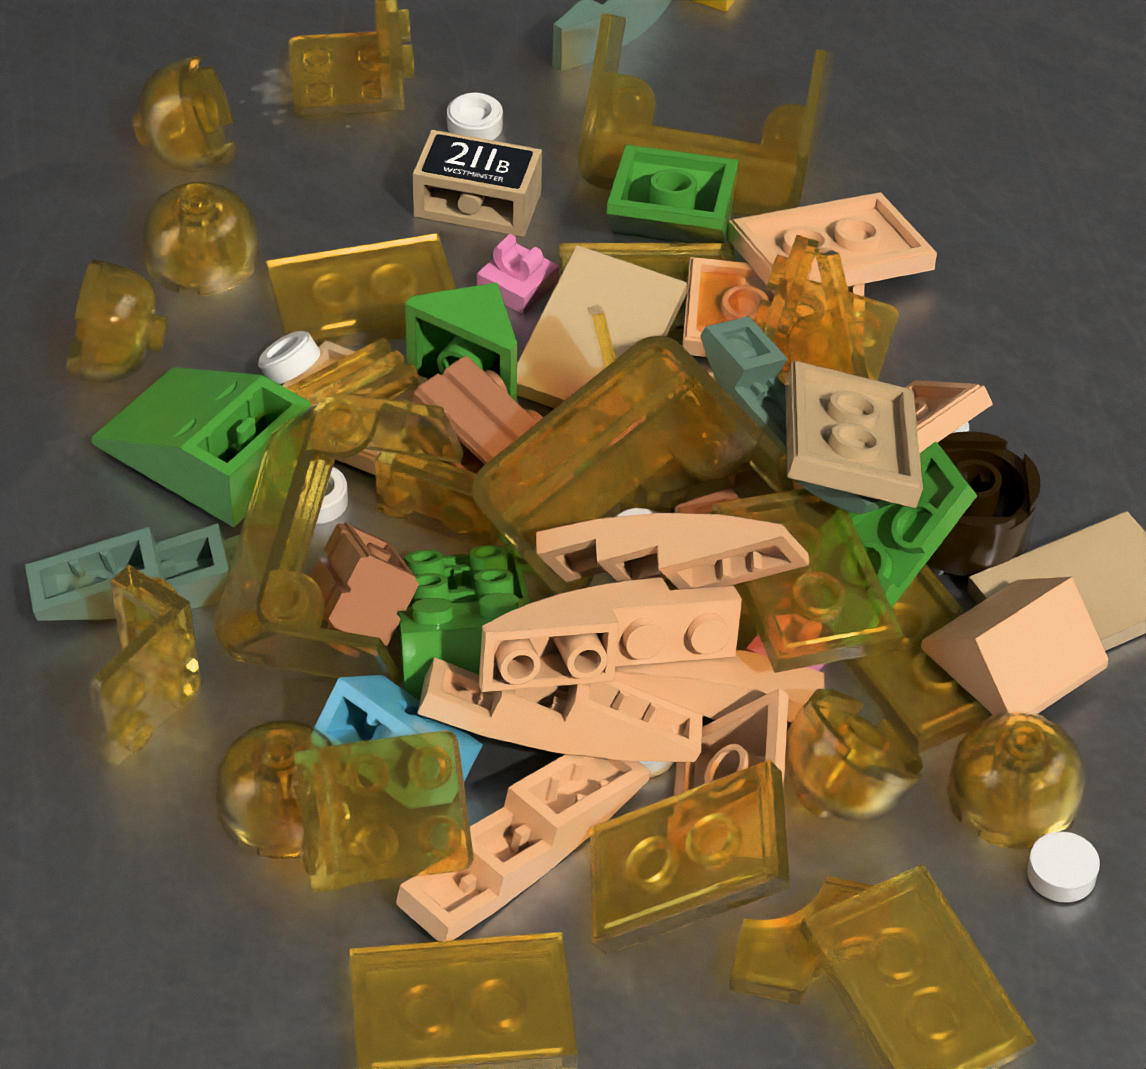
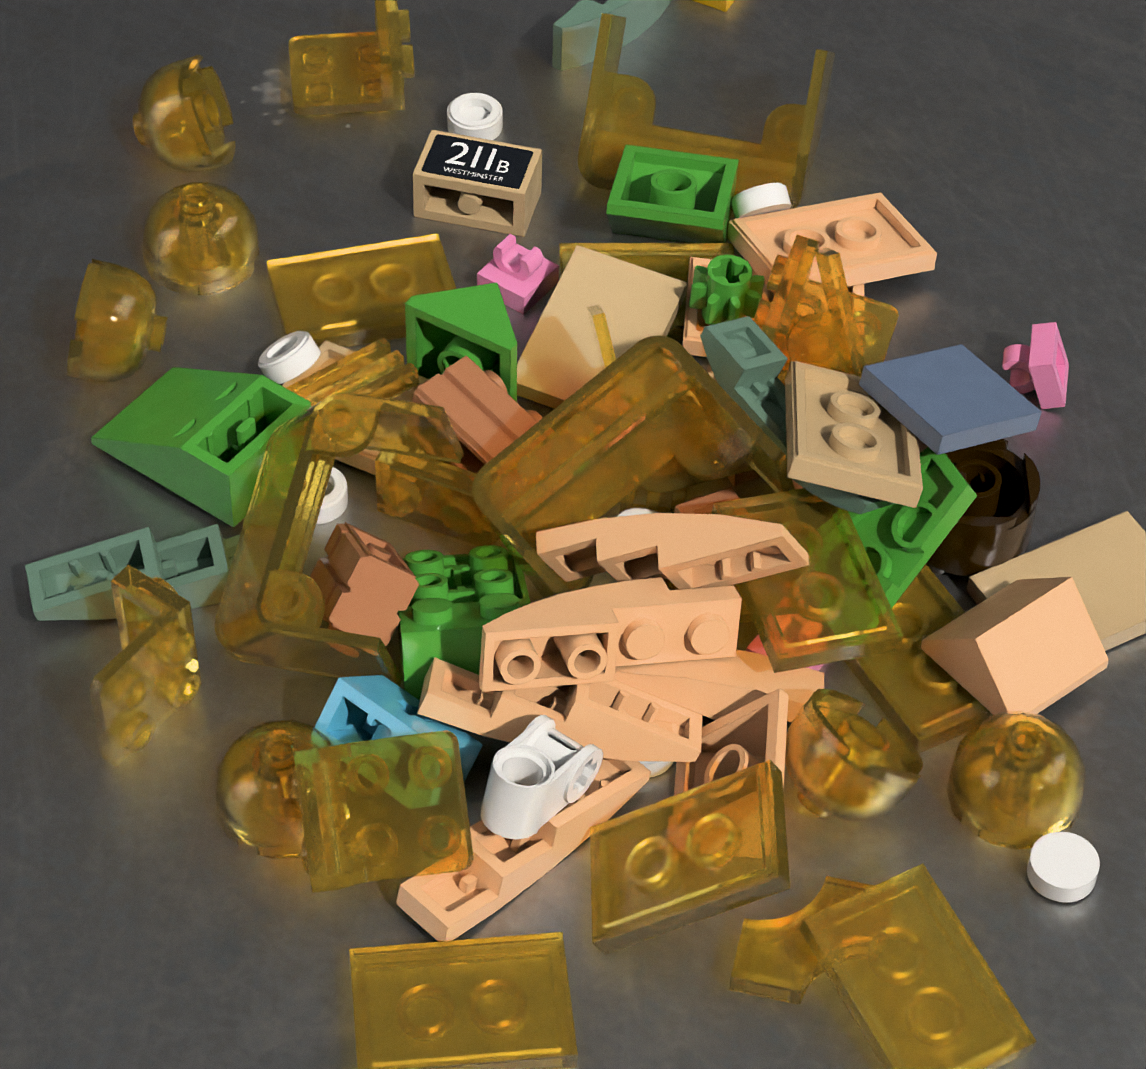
(536, 779): none -> white piece
(726, 289): none -> bright green gear
(761, 200): none -> white tile
(949, 399): none -> sand blue tile
(1040, 366): none -> bright pink tile

